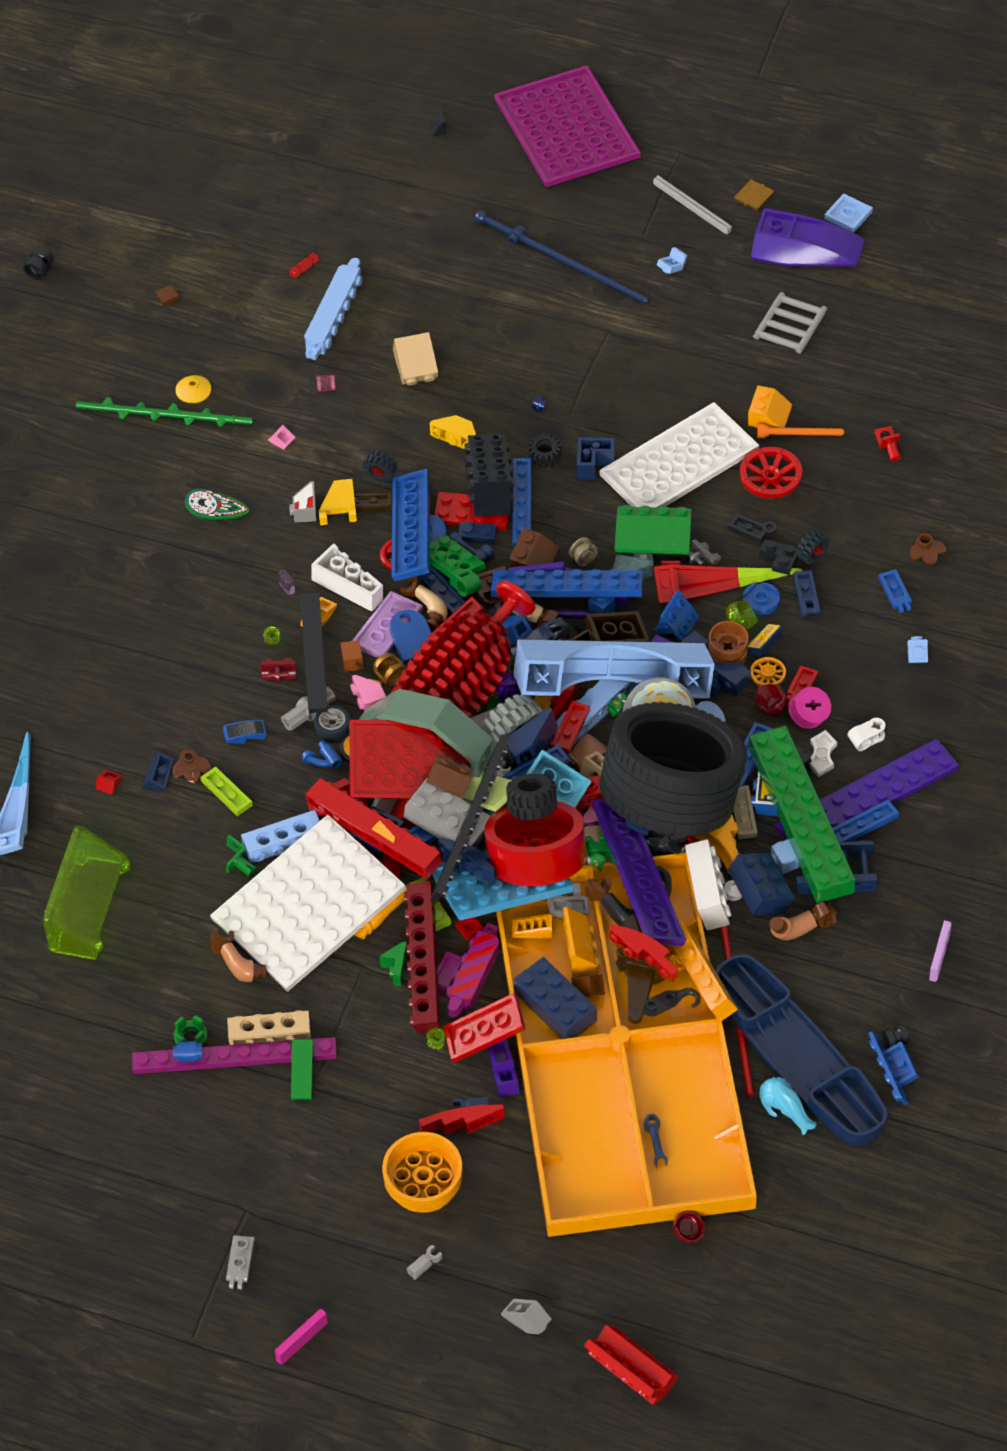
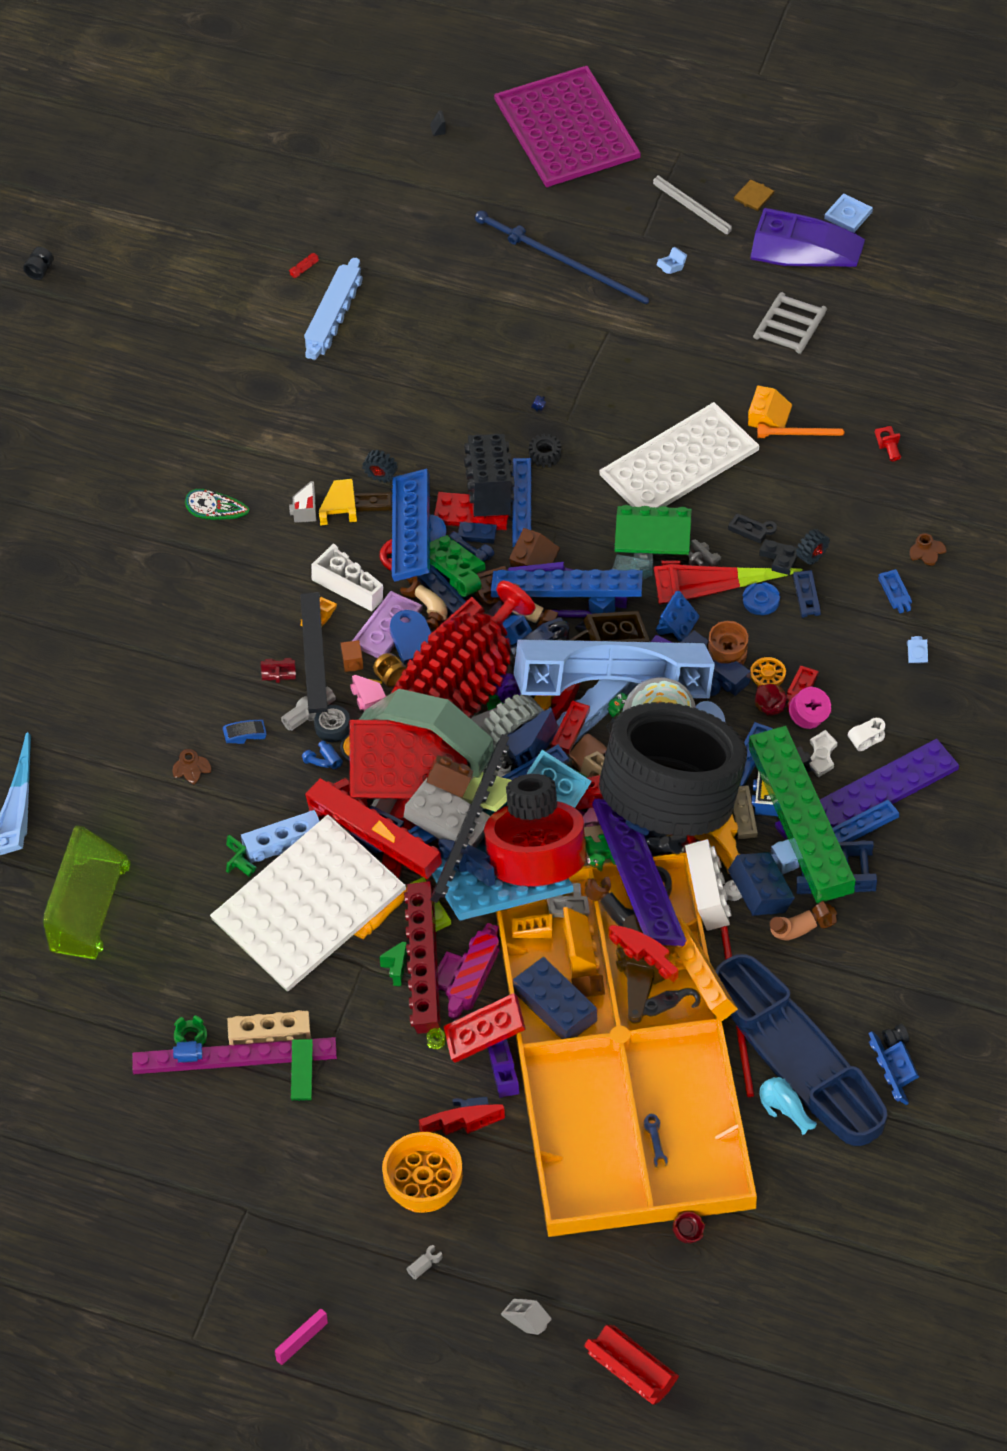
(108, 781): red slope -> none
(158, 772): dark blue slope -> none
(167, 295): reddish brown tile -> none
(173, 412): green plant -> none
(193, 389): yellow dish -> none
(226, 791): lime plate -> none
(240, 967): piece -> none
(240, 1260): light grey hinge -> none
(271, 630): clear neon green bush -> none
(282, 437): bright pink slope -> none
(286, 582): clear purple tile -> none
(325, 382): clear pink slope -> none
(415, 358): tan slope -> none
(452, 430): yellow slope -> none
(469, 927): red plate -> none
(583, 551): dark tan wheel -> none
(593, 453): dark blue brick -> none
(741, 613): clear neon green hair -> none
(765, 639): slope -> none
(771, 474): red wheel -> none
(940, 951): lavender tile -> none

